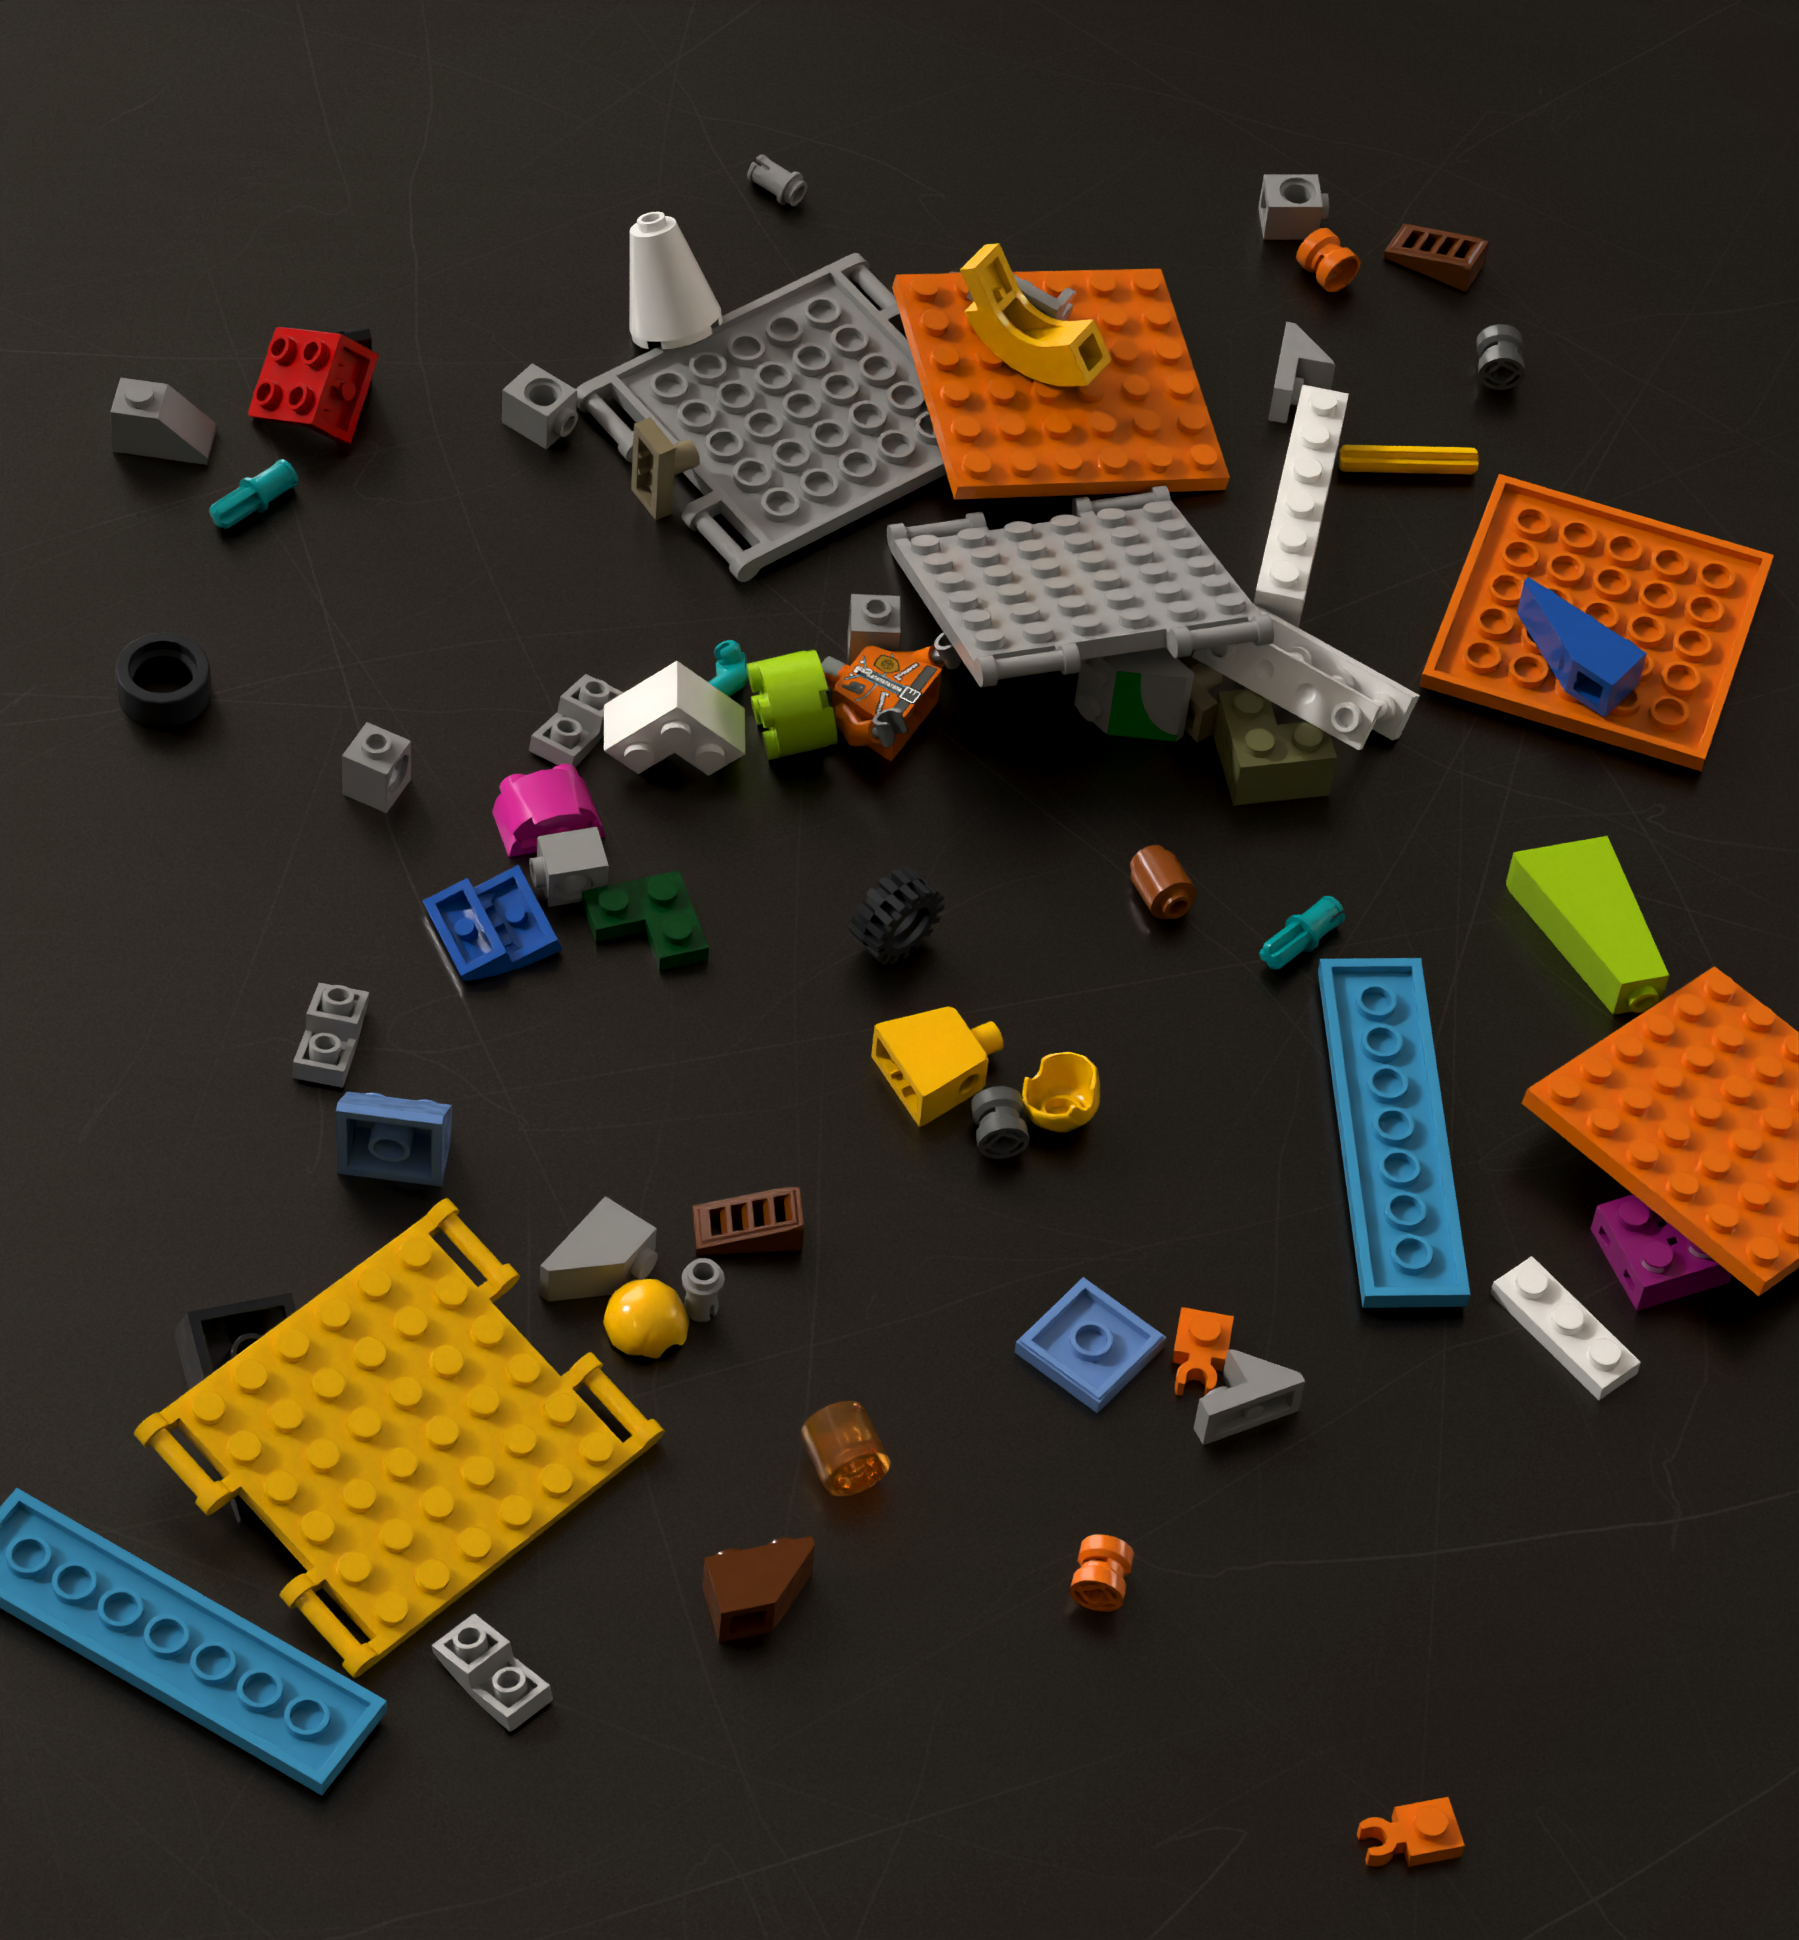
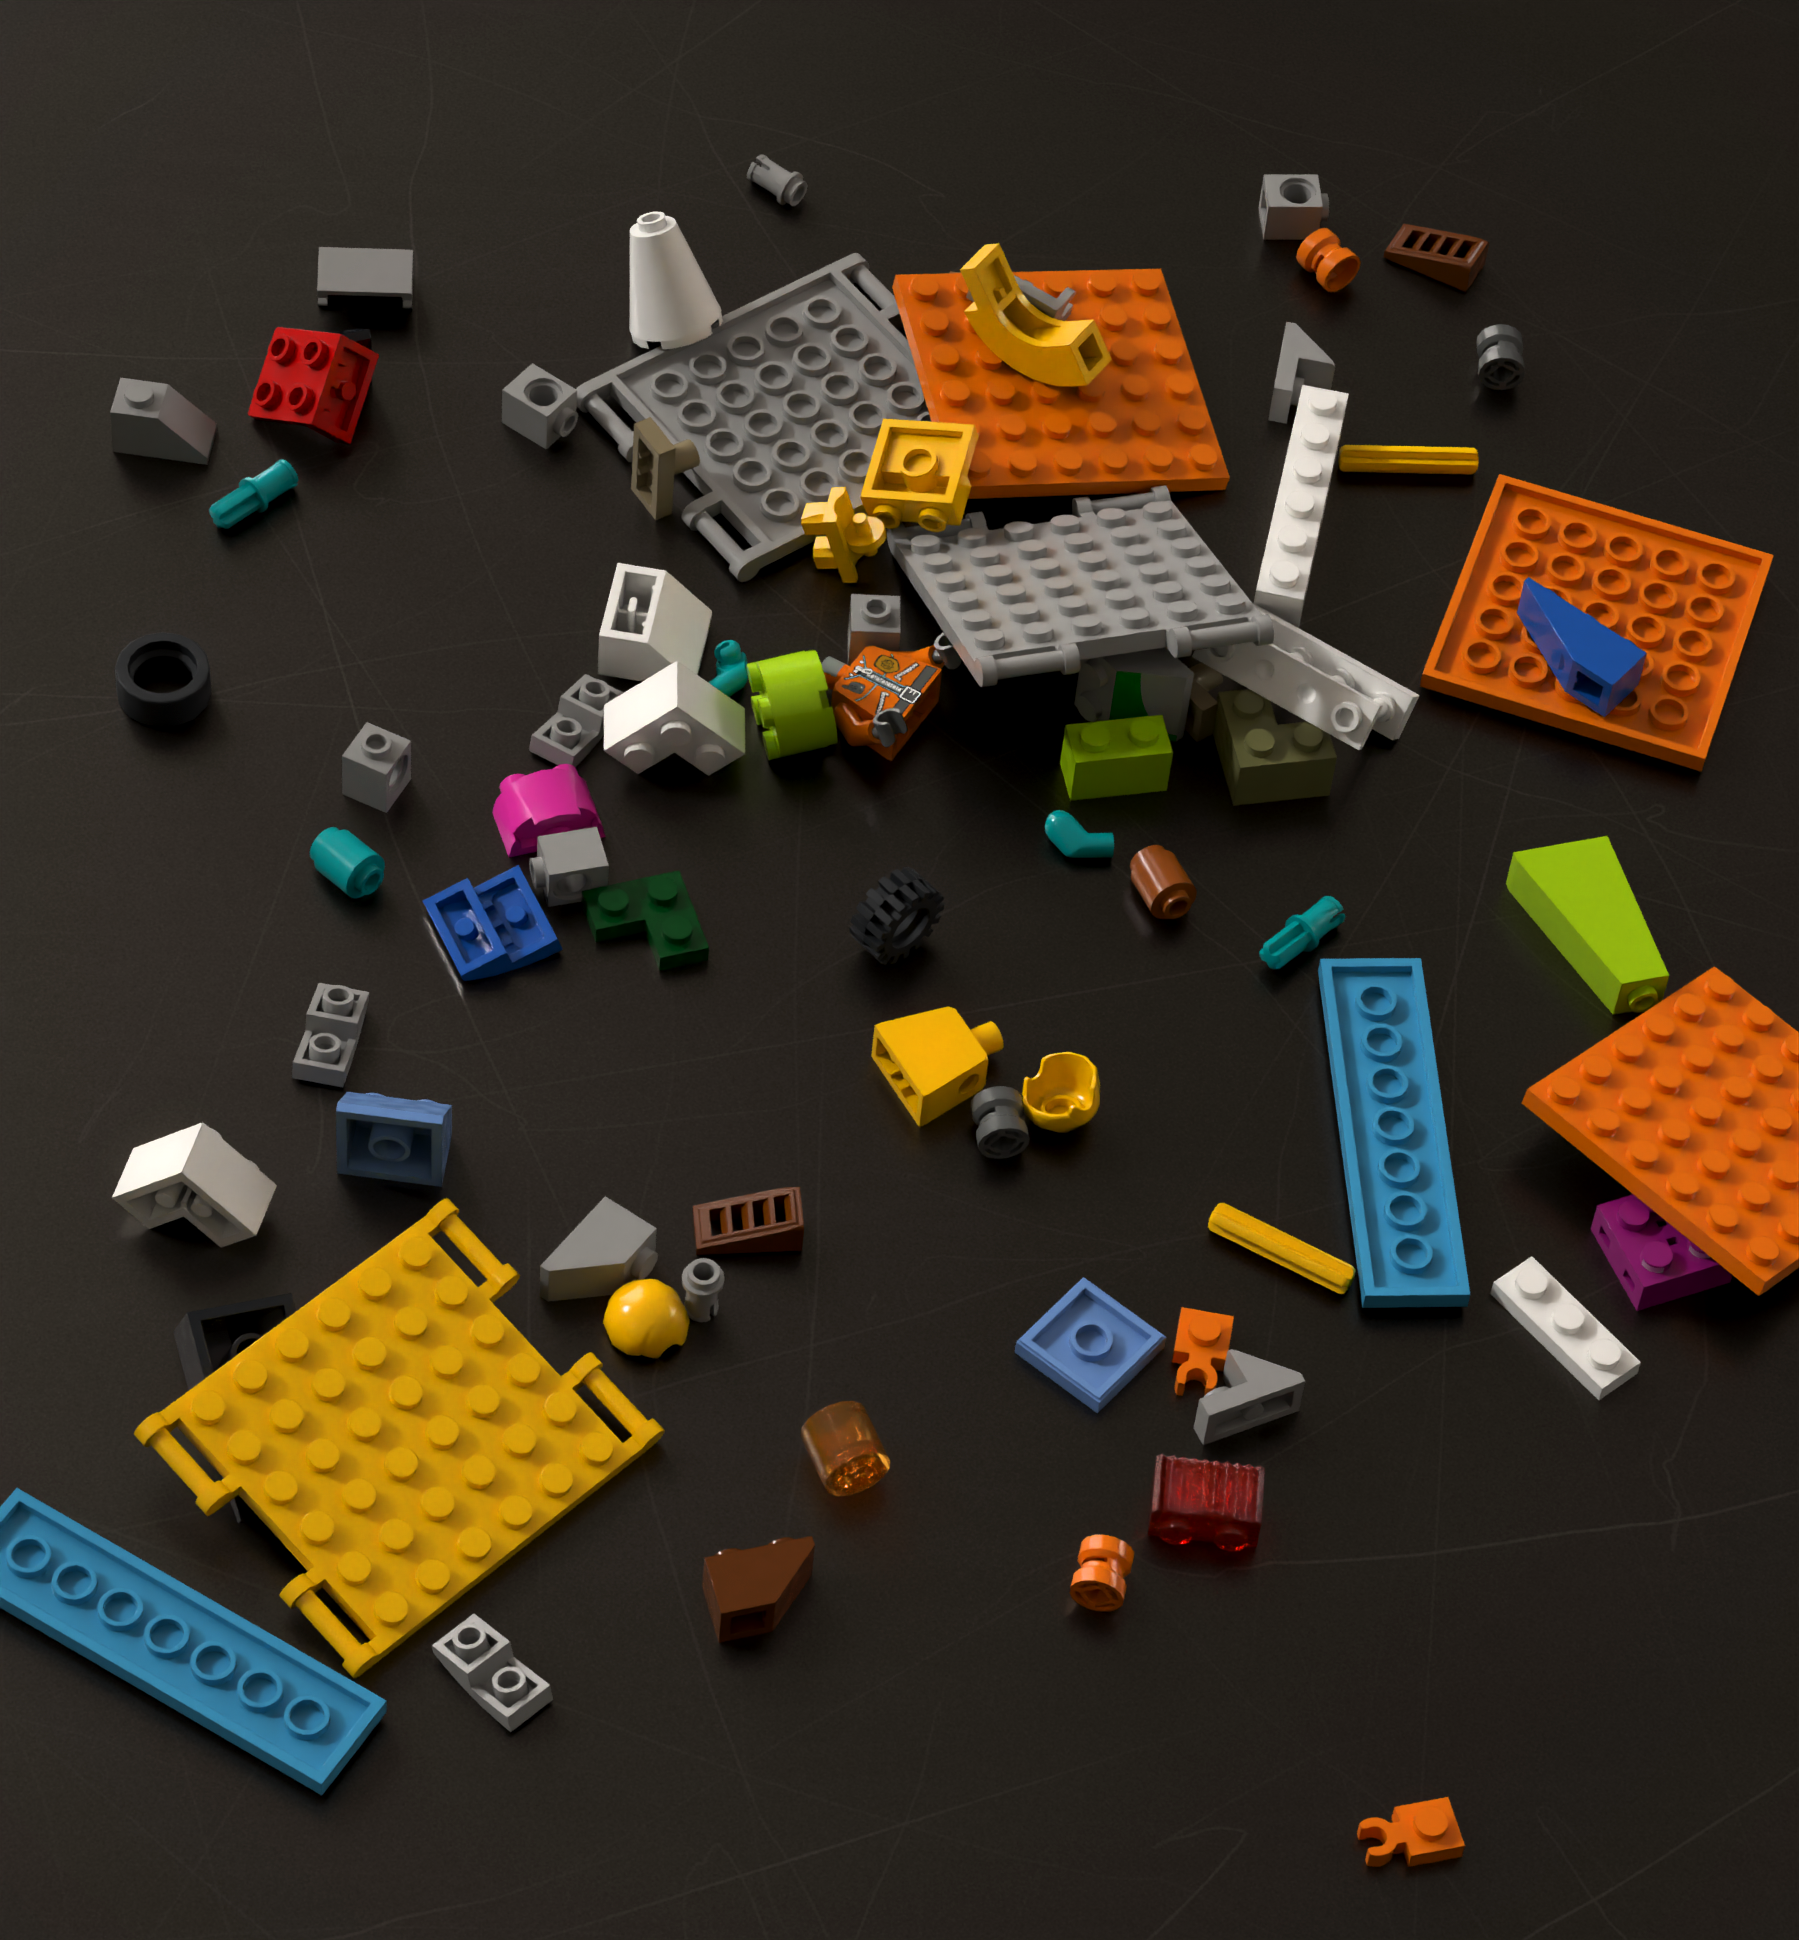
(197, 1179): none -> white brick
(347, 862): none -> teal brick
(365, 273): none -> light grey hinge
(650, 625): none -> white slope
(846, 533): none -> yellow hips
(920, 473): none -> yellow plate
(1074, 840): none -> teal arm
(1116, 757): none -> lime brick
(1206, 1502): none -> clear red brick
(1281, 1248): none -> yellow axle

